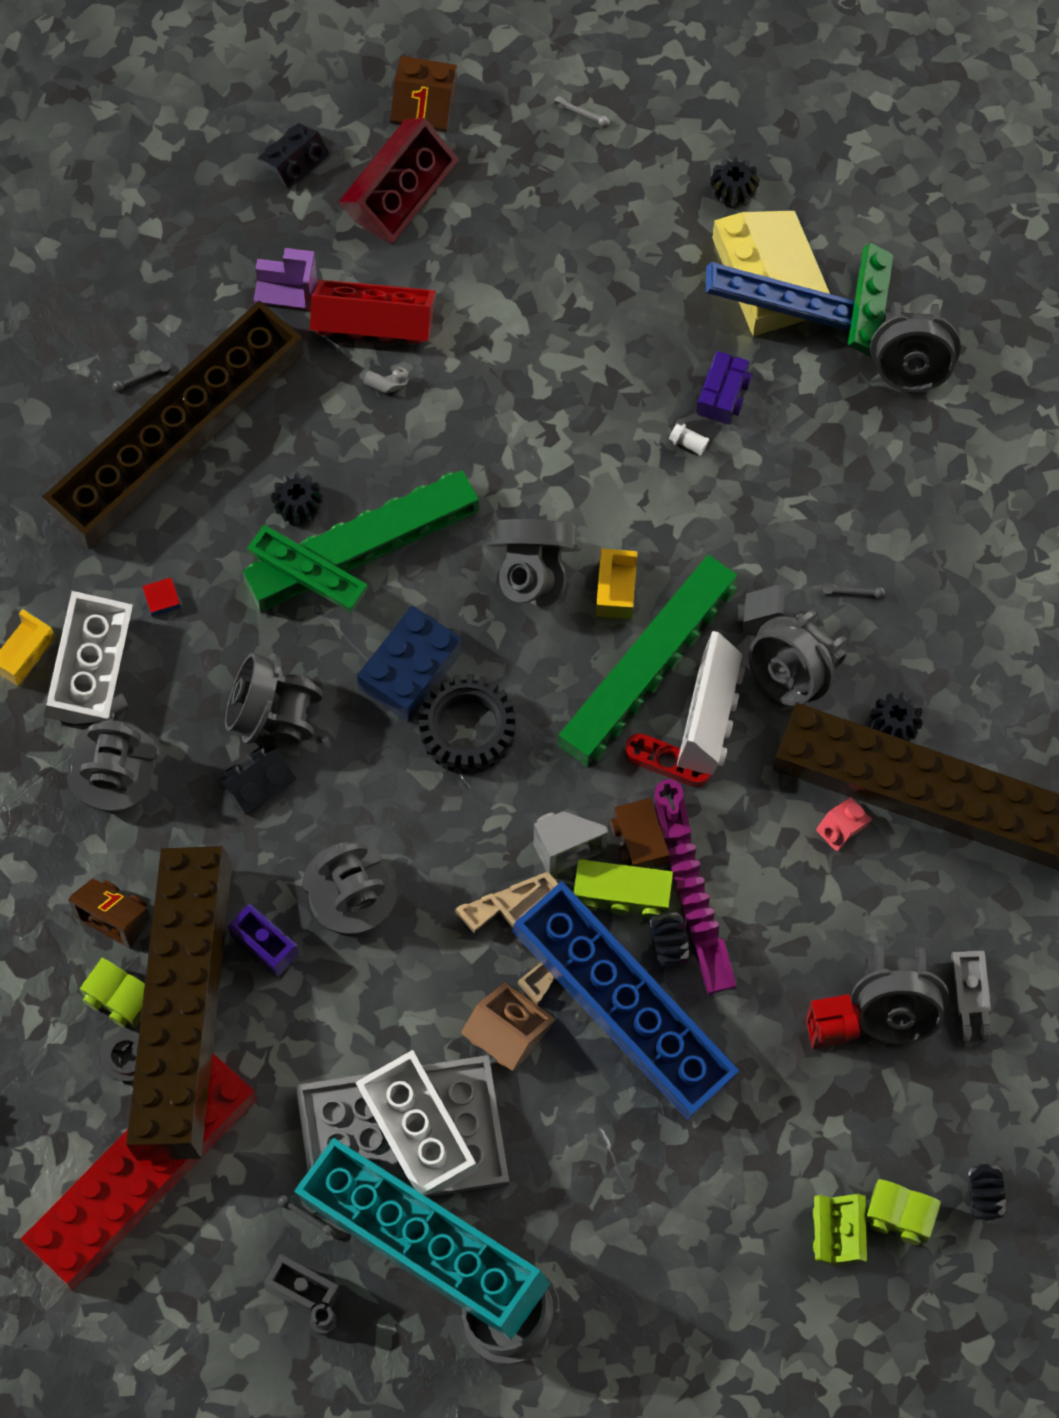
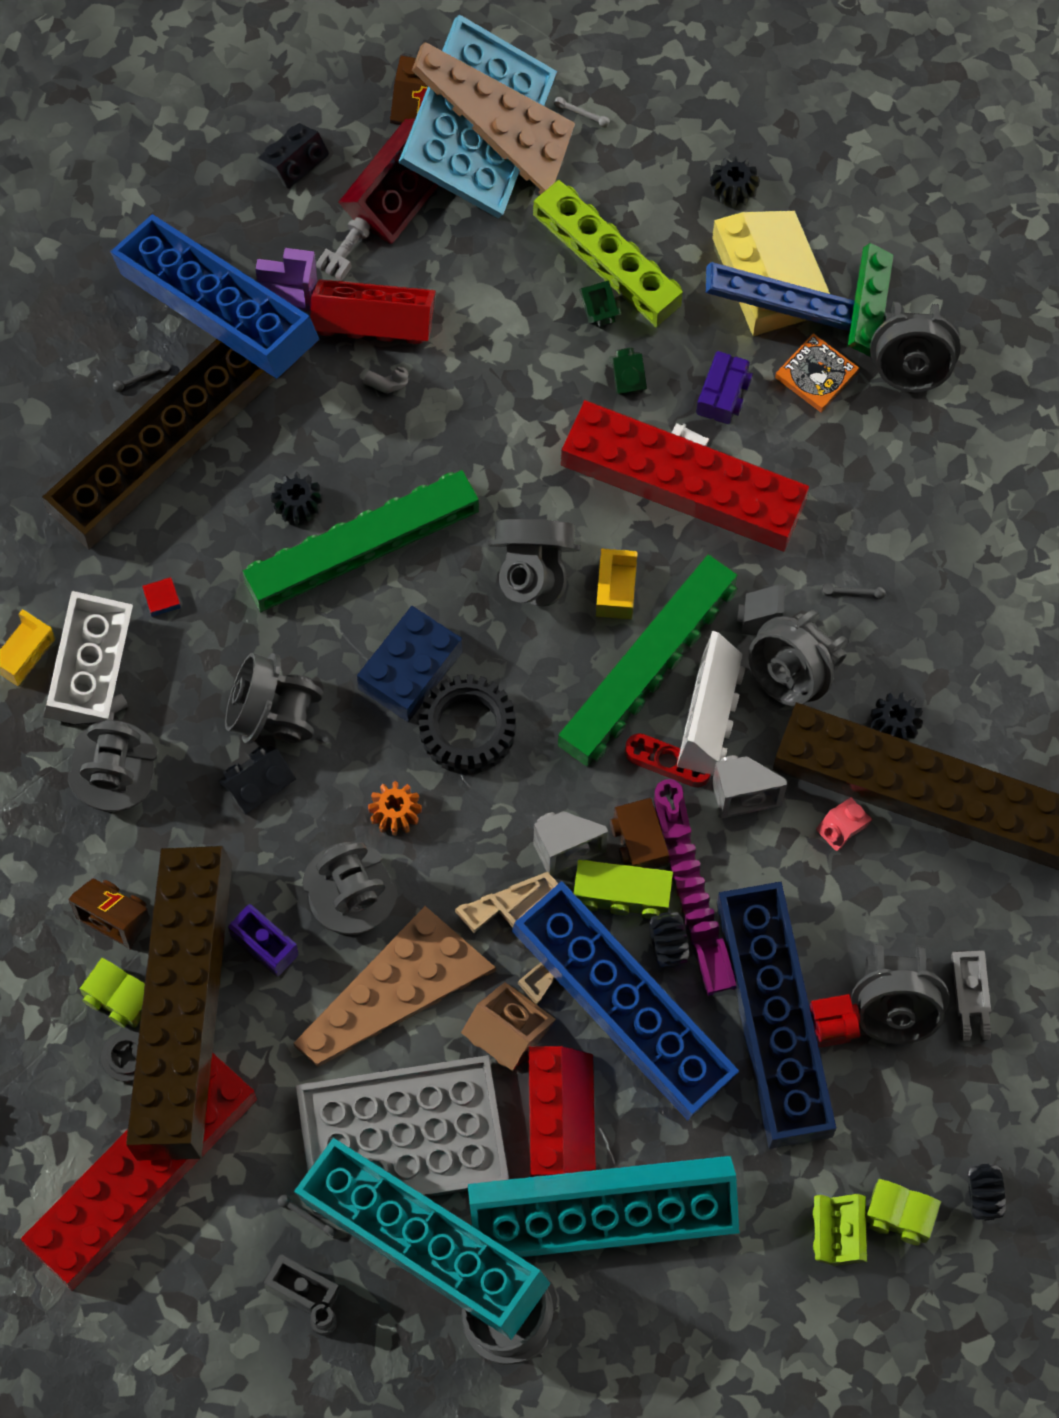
(215, 296): none -> blue brick
(307, 568): green plate -> none
(358, 229): none -> light grey hinge
(400, 799): none -> orange gear
(402, 980): none -> medium nougat wing
(417, 1125): white slope -> none
(444, 143): none -> medium azure plate
(504, 118): none -> medium nougat wing
(561, 1111): none -> red slope
(599, 303): none -> dark green bracket
(608, 1207): none -> teal brick
(628, 370): none -> dark green bracket
(653, 305): none -> lime brick
(684, 475): none -> red brick
(746, 786): none -> light grey slope
(776, 1015): none -> dark blue brick
(817, 372): none -> tile

